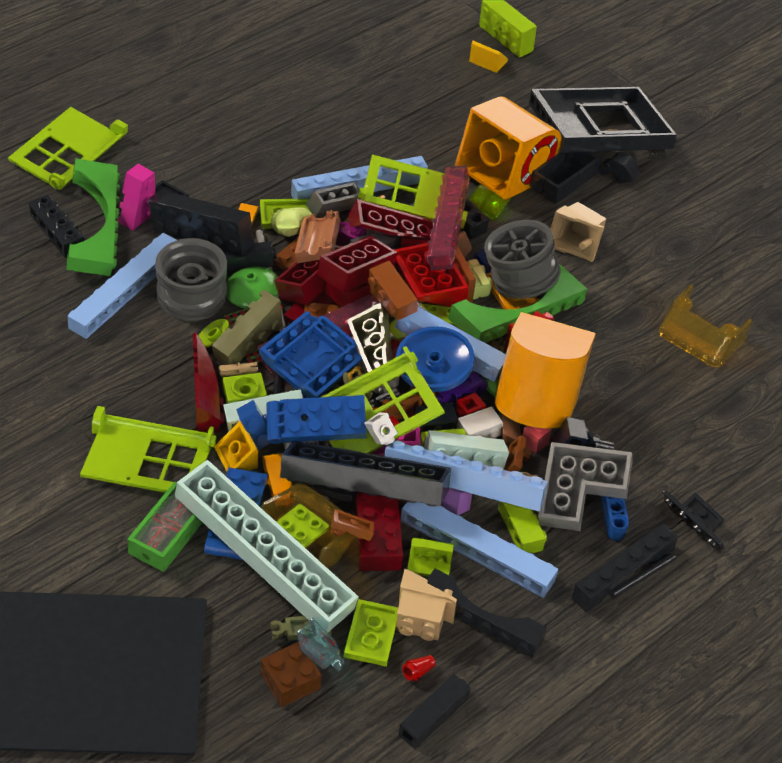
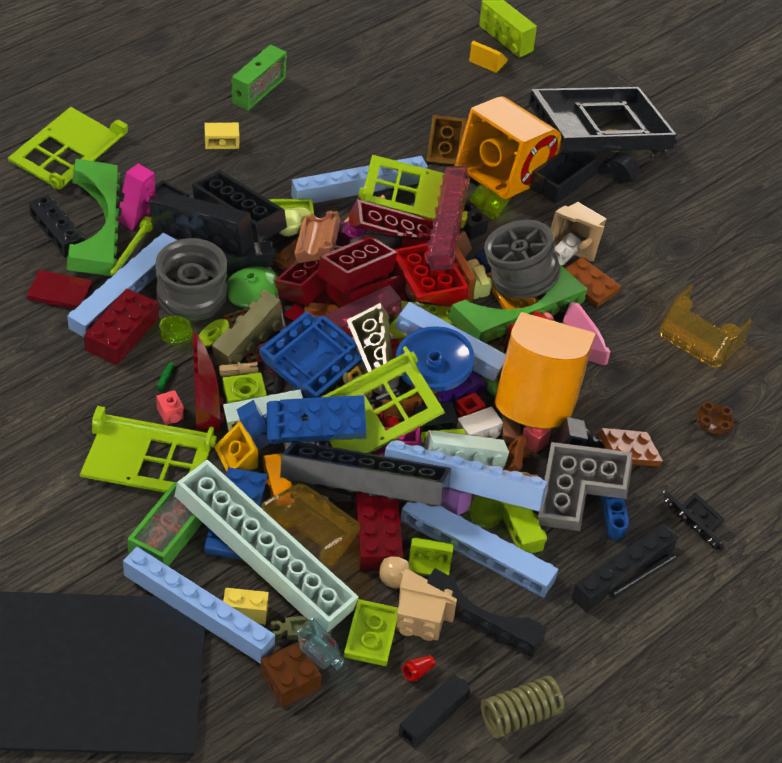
(59, 289): none -> dark red tile
(121, 326): none -> dark red brick
(145, 226): none -> lime piece
(165, 376): none -> green piece
(170, 407): none -> coral brick
(175, 329): none -> clear neon green piece
(199, 604): none -> light blue brick
(221, 135): none -> light yellow brick
(226, 191): none -> black brick
(248, 602): none -> light yellow brick
(258, 77): none -> bright green brick
(303, 525): lime bracket -> none
(334, 198): dark grey brick -> none
(344, 522): dark orange hinge -> none
(375, 427): white brick -> none
(392, 291): dark orange wedge -> none
(392, 571): none -> tan hair
(445, 139): none -> pearl gold slope
(485, 512): none -> clear neon green piece
(522, 706): none -> olive piece
(567, 248): none -> white hinge
(577, 317): none -> bright pink wedge
(599, 285): none -> dark orange plate
(632, 441): none -> plate
(715, 418): none -> reddish brown dish

